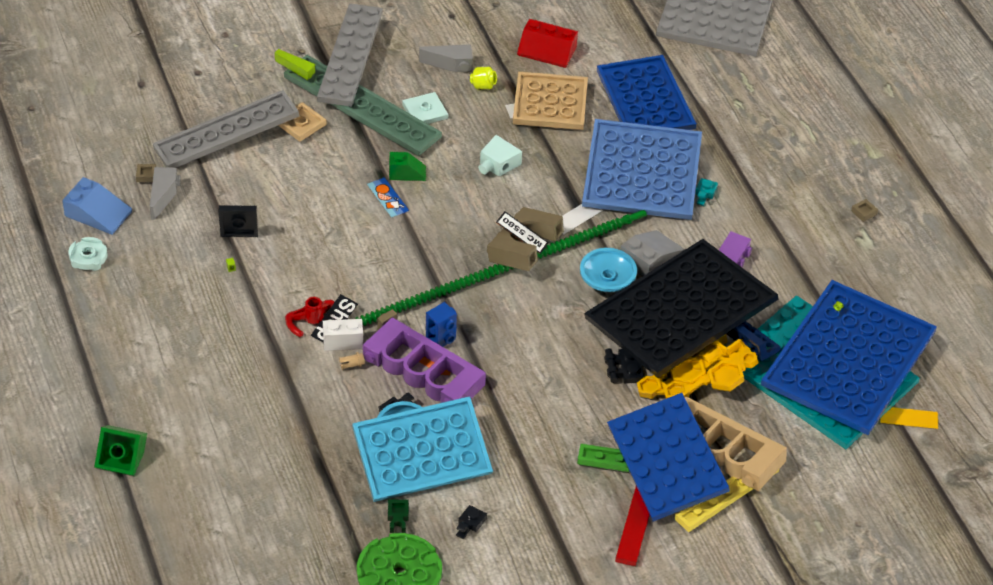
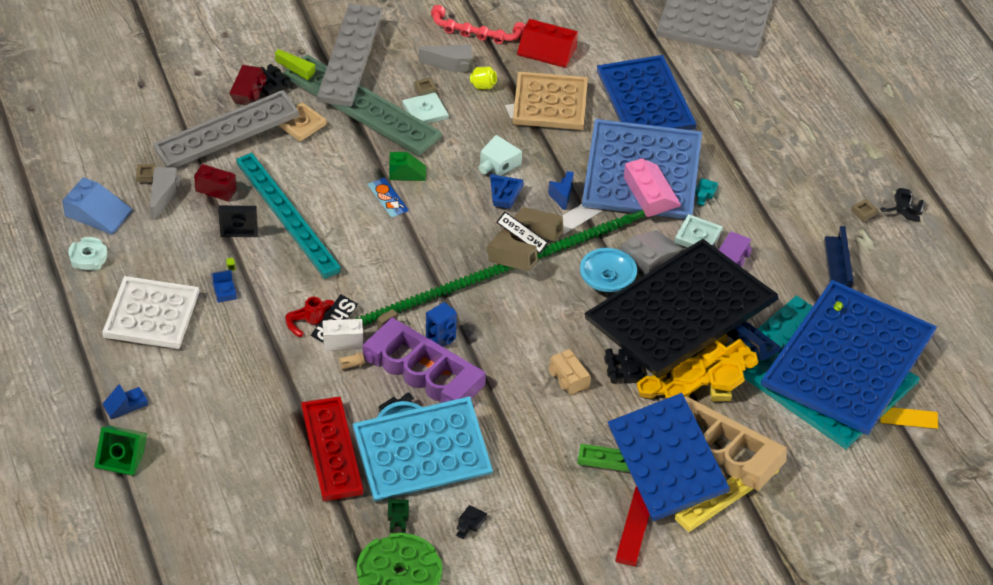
(123, 402): none -> blue slope
(151, 312): none -> white plate
(215, 182): none -> dark red brick
(223, 285): none -> blue slope
(247, 85): none -> dark red brick
(275, 80): none -> black plate
(288, 216): none -> teal plate
(331, 449): none -> red plate
(425, 86): none -> dark tan plate
(465, 29): none -> coral bar
(505, 190): none -> blue wing
(561, 191): none -> blue slope
(569, 372): none -> tan brick
(650, 187): none -> bright pink slope
(696, 229): none -> light aqua plate
(719, 395): none -> light yellow plate
(838, 258): none -> dark blue fence
(904, 201): none -> black piece

